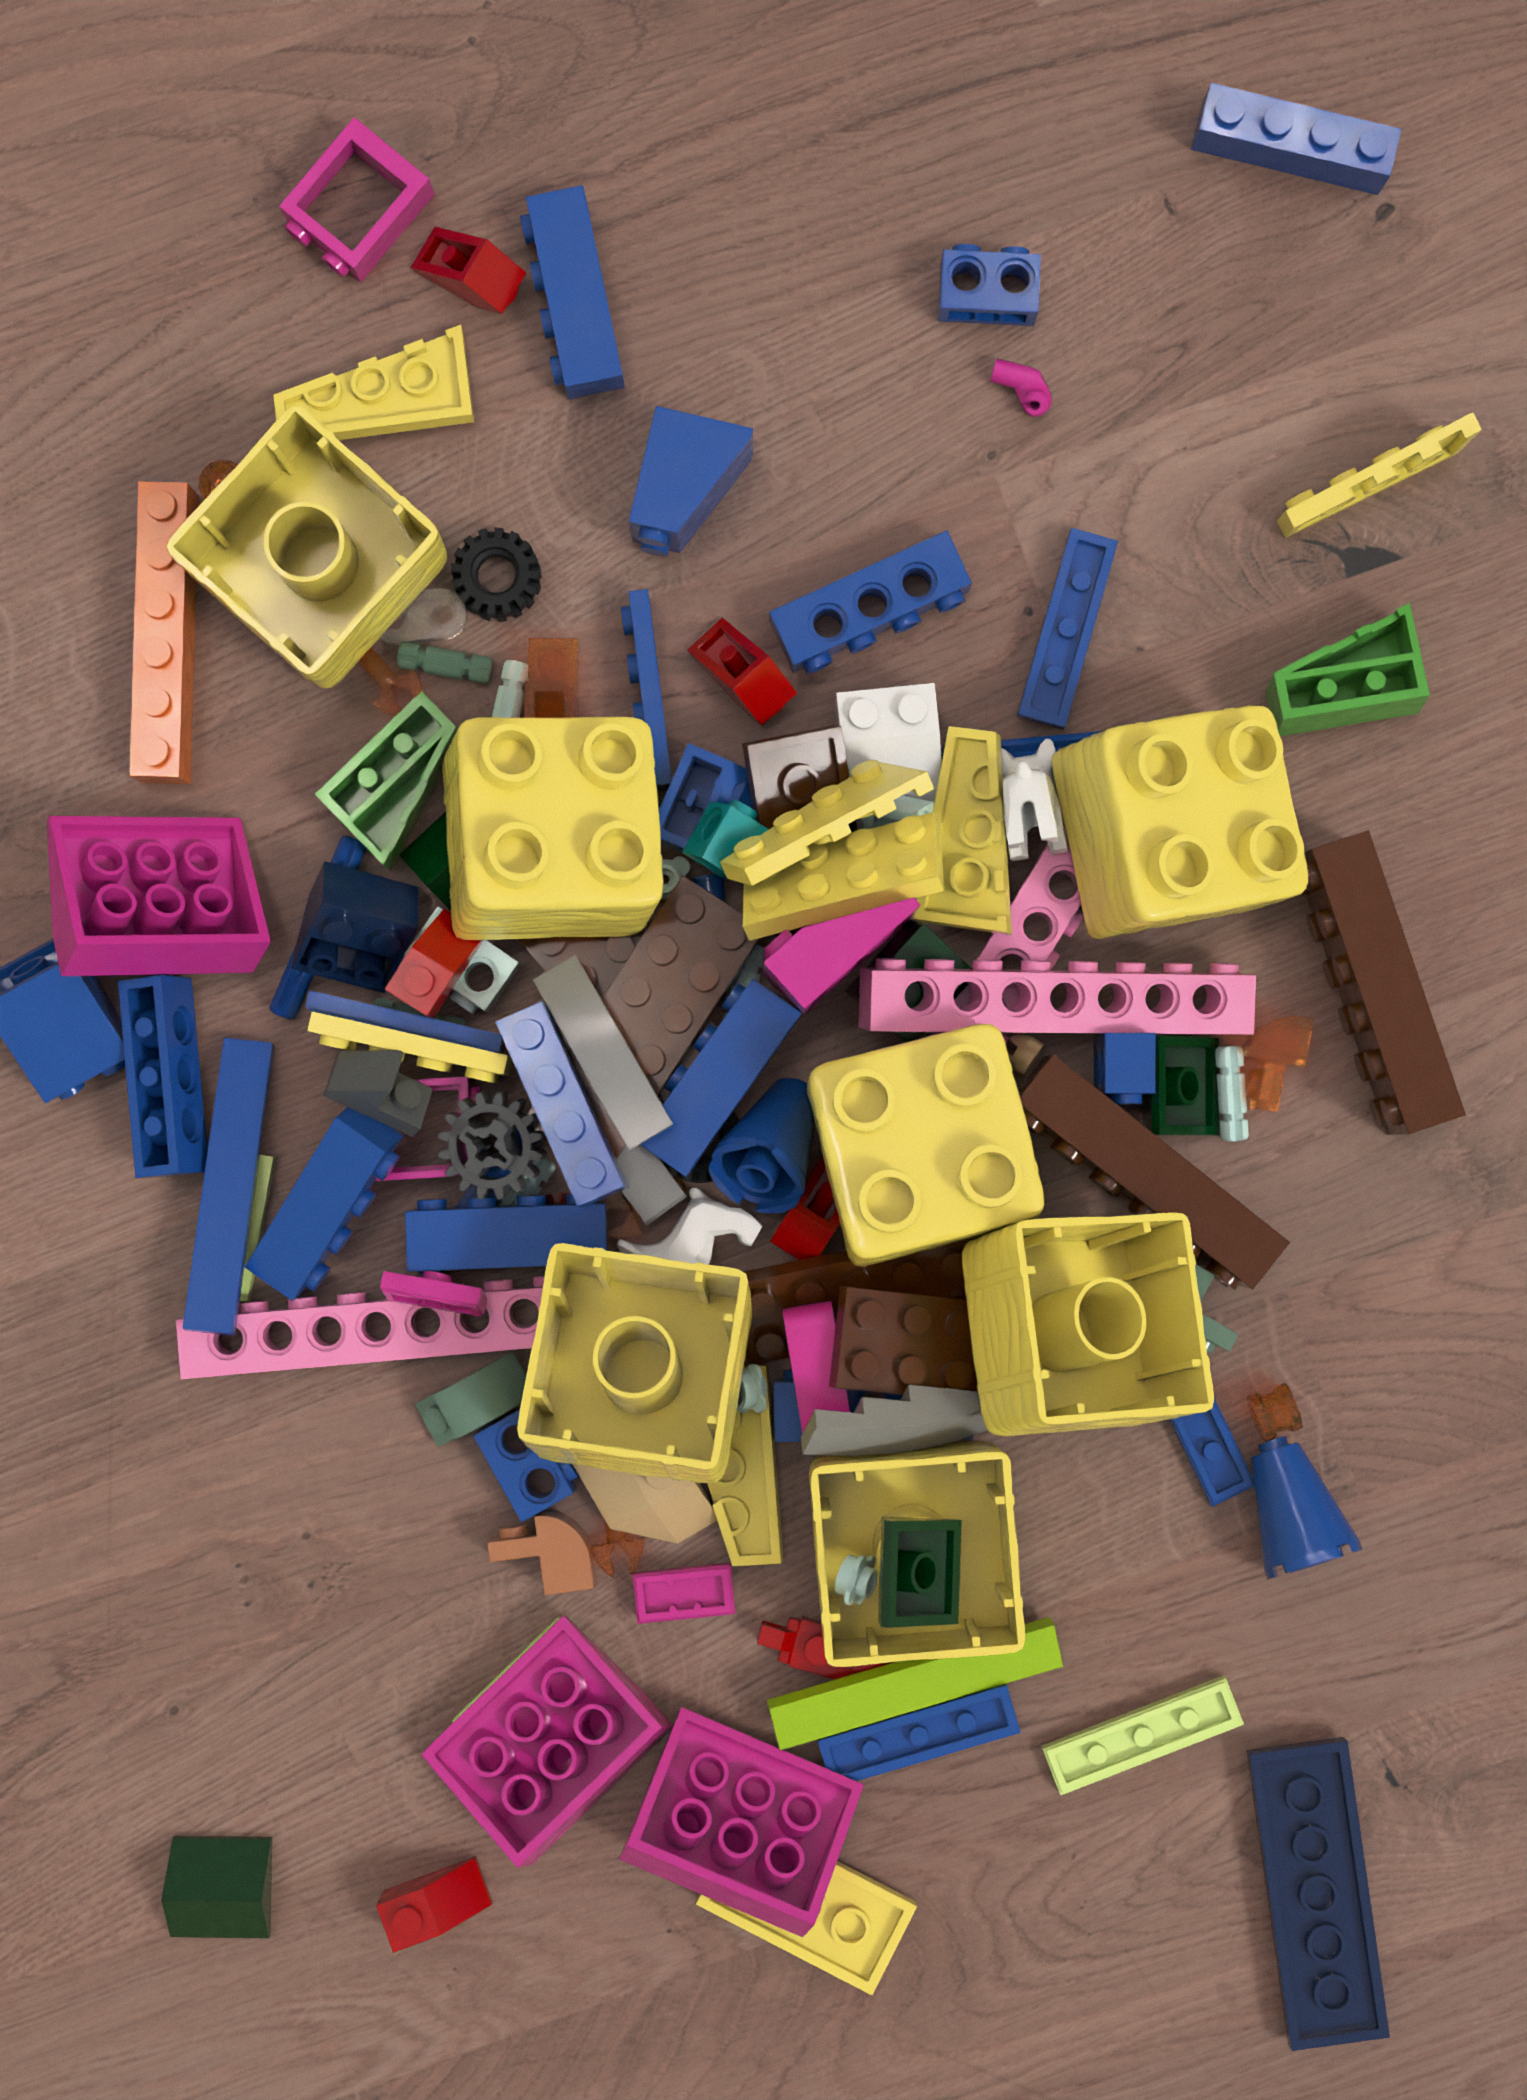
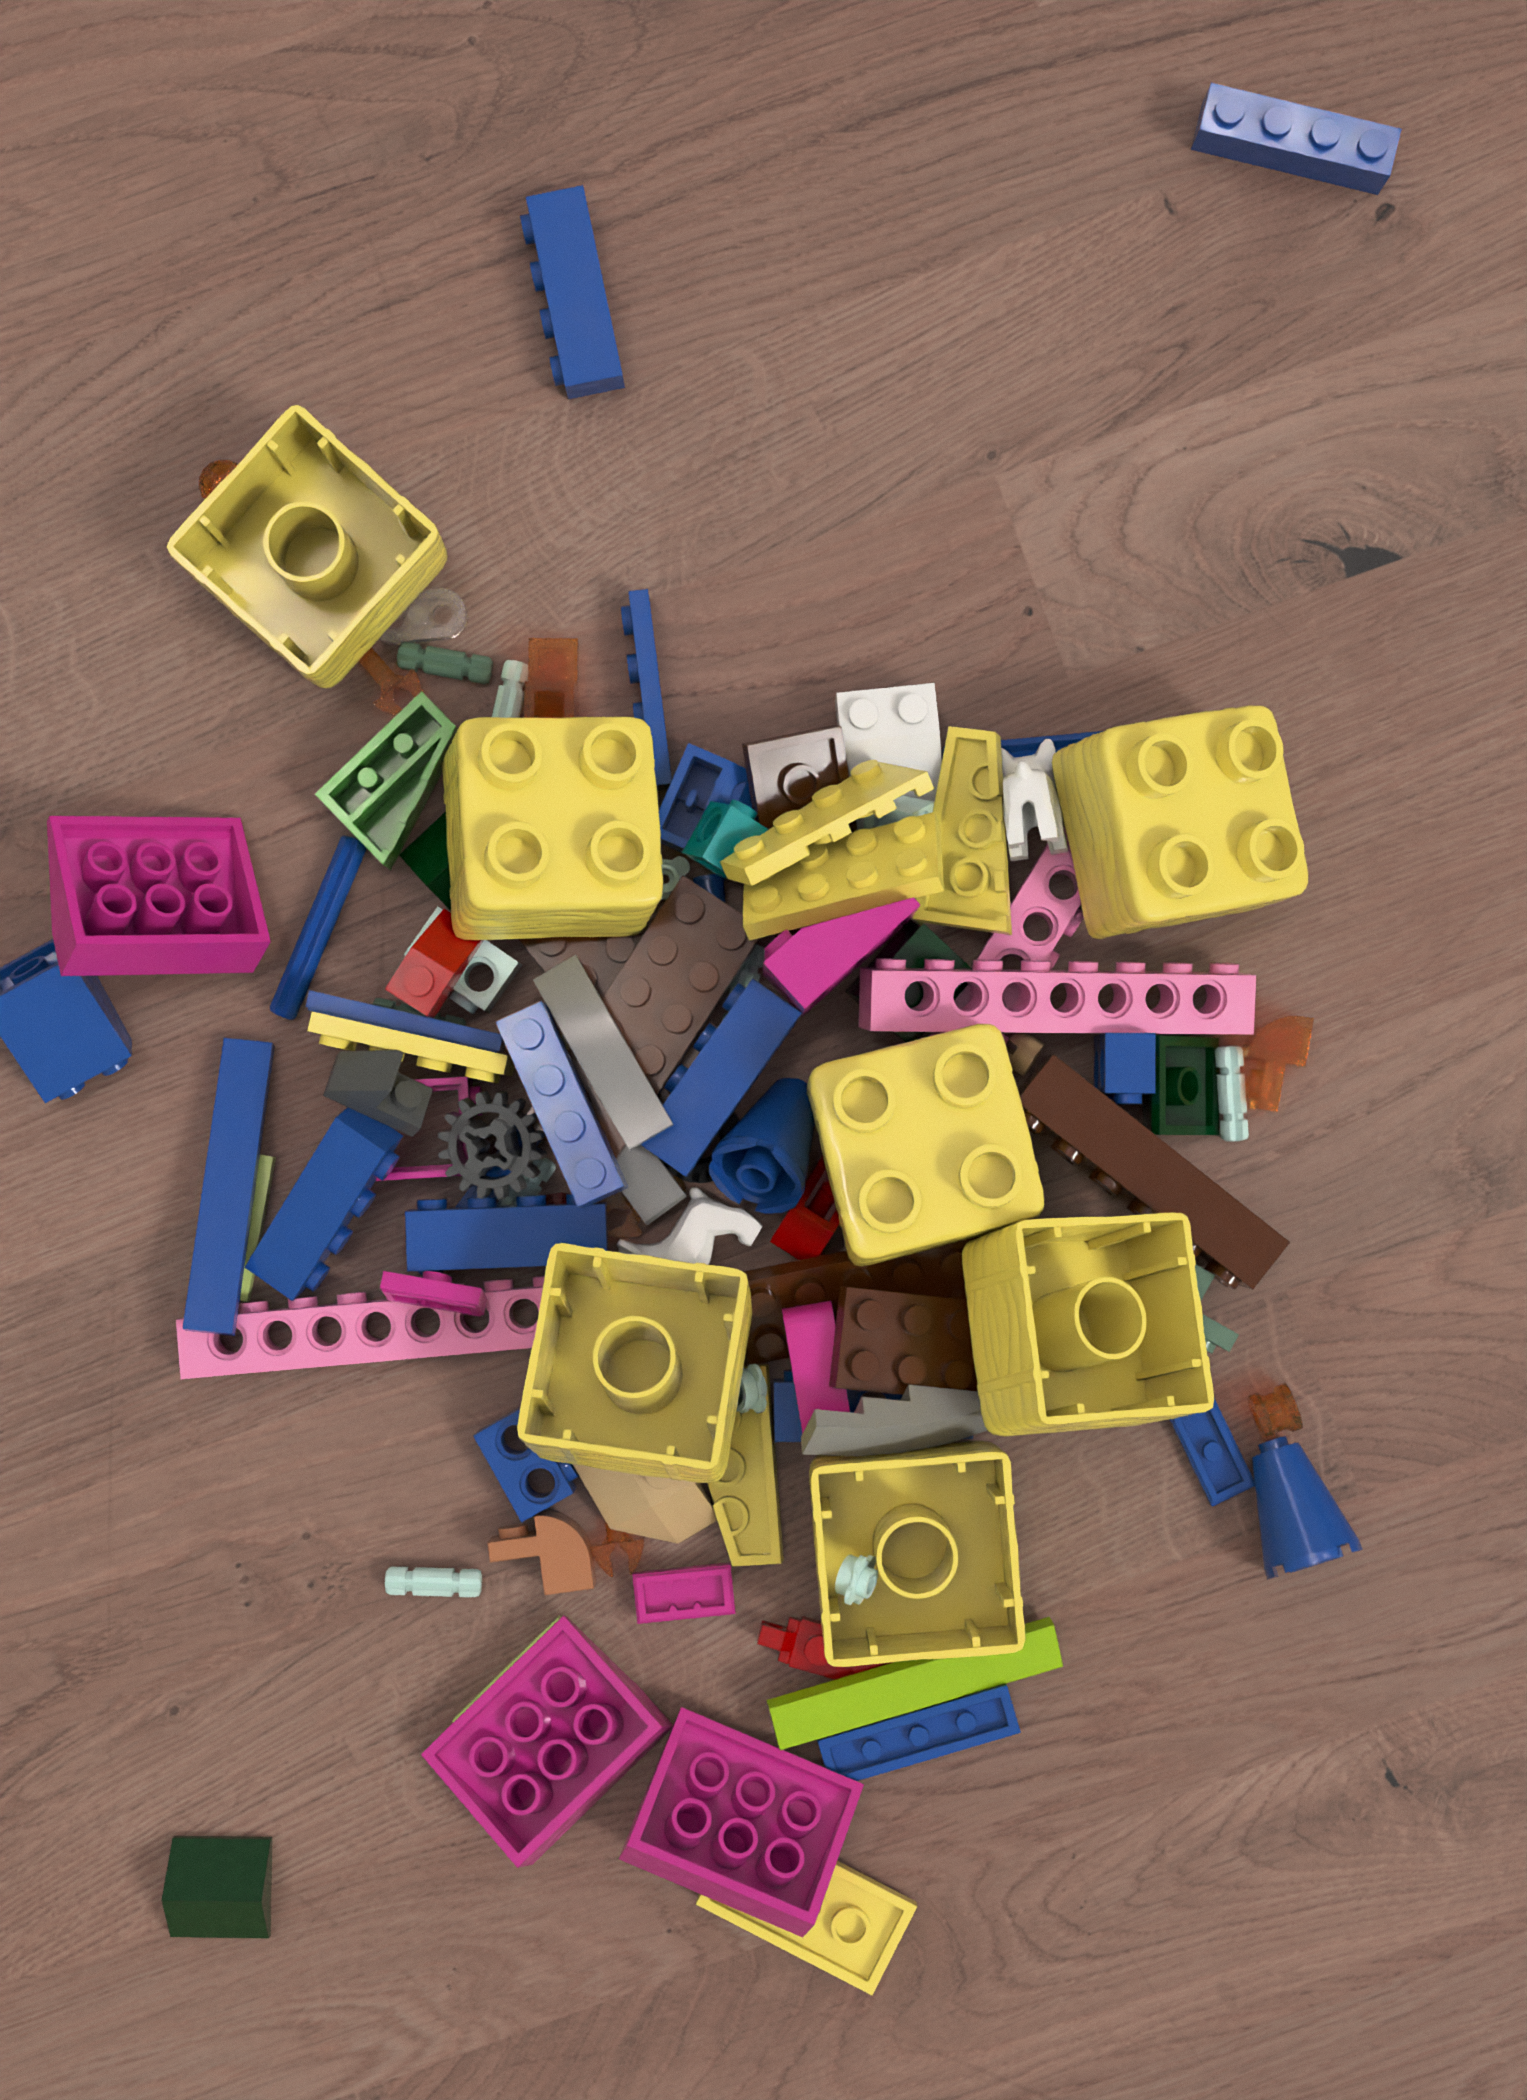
(162, 639): brick -> none
(163, 1076): blue brick -> none
(356, 927): dark blue slope -> none
(396, 394): light yellow wing -> none
(412, 183): dark pink window -> none
(432, 1903): red slope -> none
(433, 1581): none -> light aqua axle
(469, 269): red slope -> none
(473, 1399): sand green brick -> none
(488, 546): black tyre -> none
(684, 477): blue slope -> none
(742, 671): red slope -> none
(919, 1571): dark green slope -> none
(931, 559): blue brick -> none
(989, 300): blue brick -> none
(1027, 384): dark pink arm -> none
(1067, 628): blue plate -> none
(1142, 1735): yellowish green tile -> none
(1318, 1893): dark blue plate -> none
(1354, 681): bright green wedge -> none
(1378, 988): reddish brown brick -> none
(1385, 472): light yellow wing -> none

